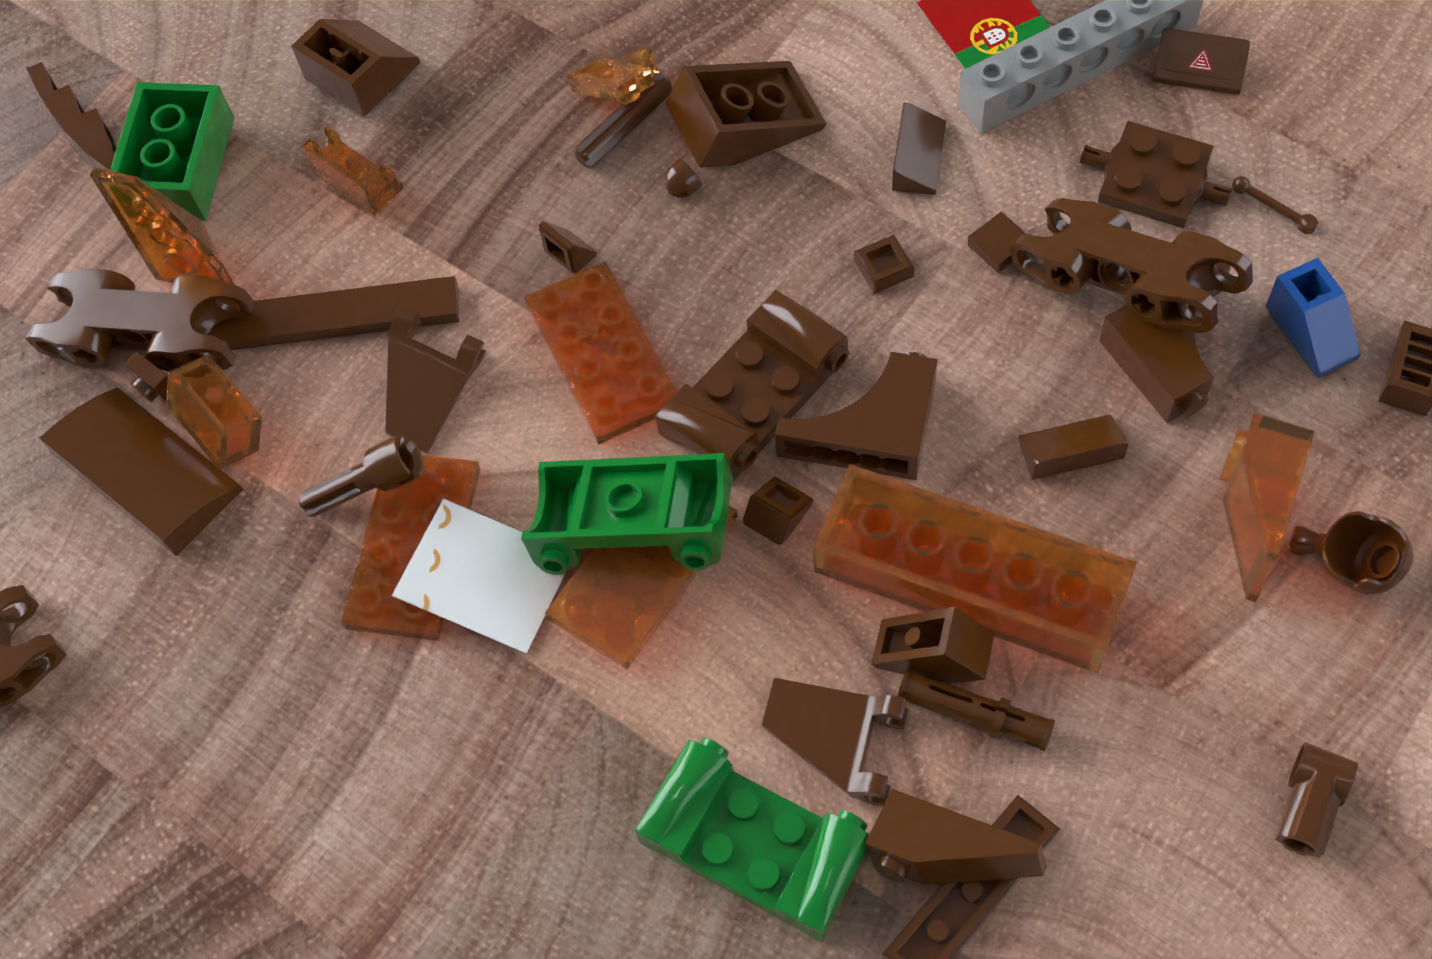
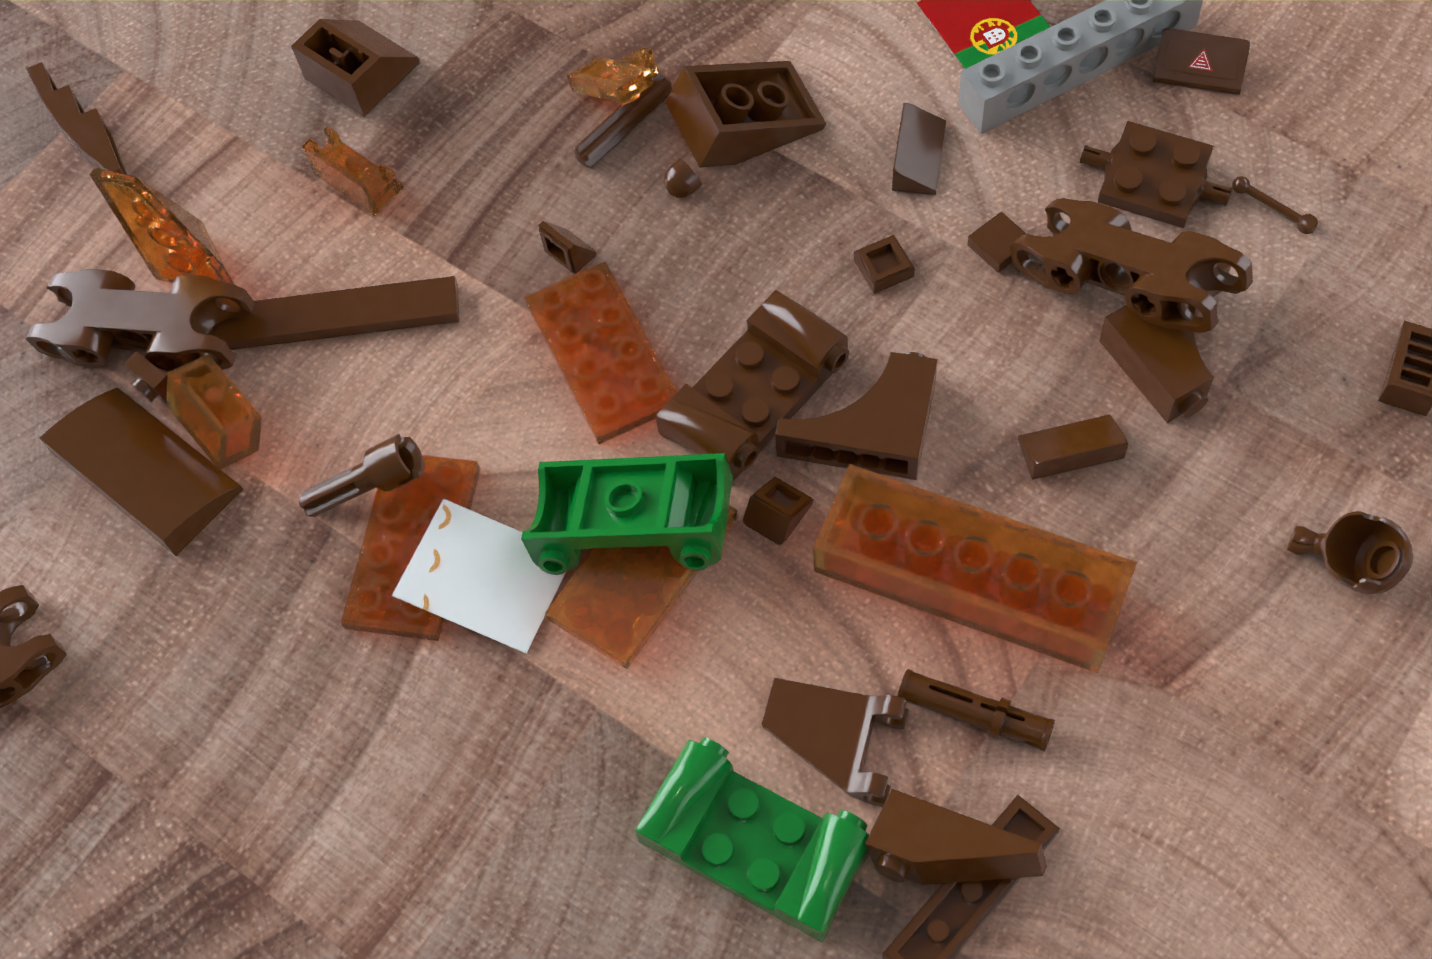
(176, 141): green brick -> none
(423, 380): reddish brown flag -> none
(935, 644): reddish brown slope -> none
(1260, 493): clear orange slope -> none
(1314, 317): blue slope -> none
(1319, 788): reddish brown piece -> none

